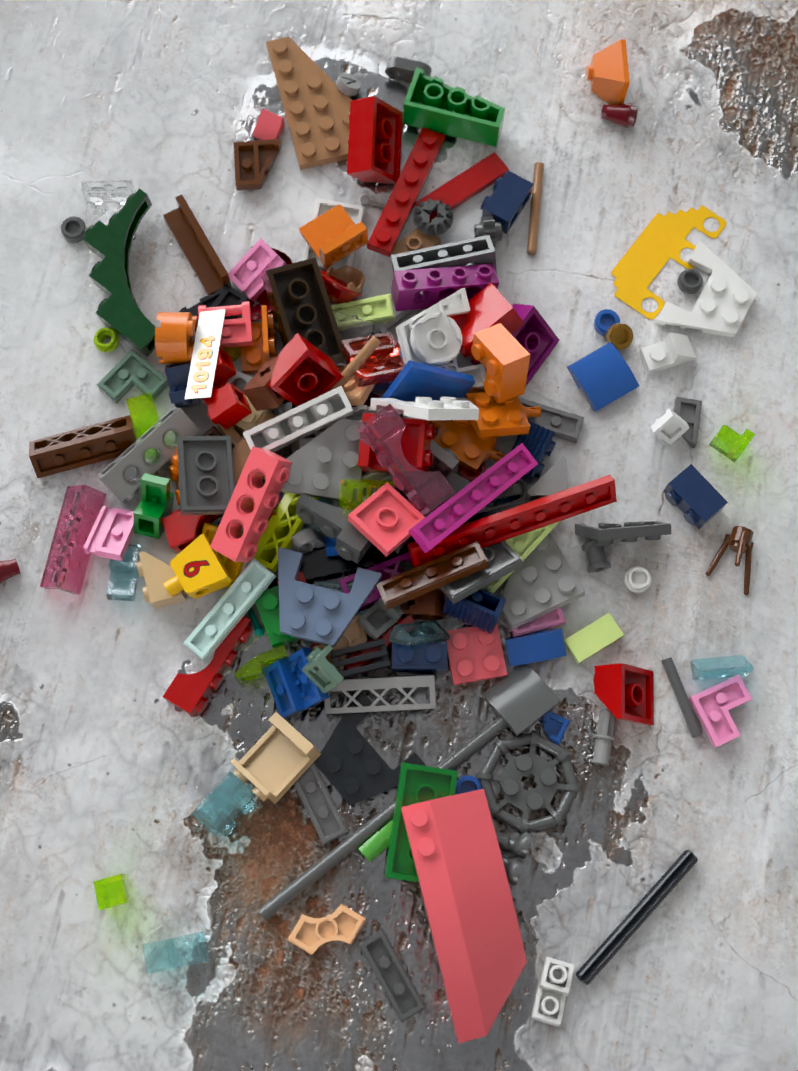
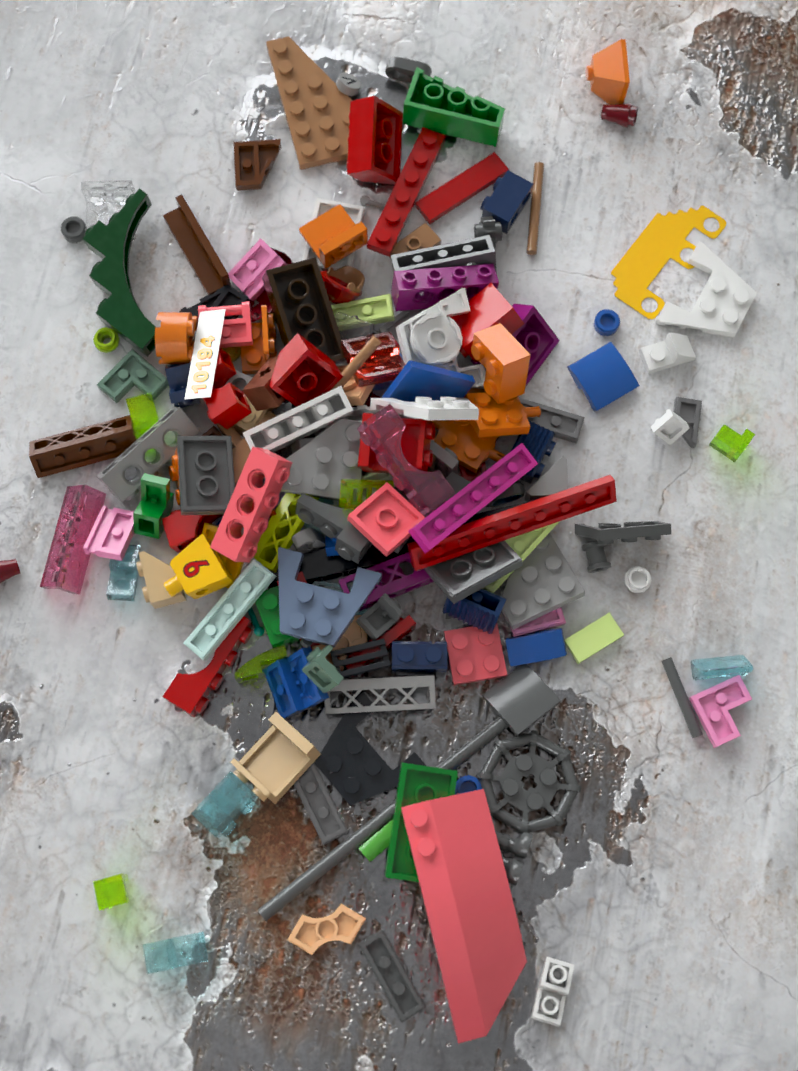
(268, 126): coral slope -> none
(418, 633): clear light blue slope -> none
(426, 607): copper piece -> none
(432, 575): reddish brown tile -> none
(438, 225): dark grey gear -> none
(554, 726): blue tile -> none
(604, 738): light grey axle -> none
(620, 335): pearl gold tile -> none
(626, 691): red slope -> none
(636, 917): black axle -> none
(690, 281): dark grey plate -> none
(694, 497): dark blue brick -> none
(740, 542): reddish brown plant -> none

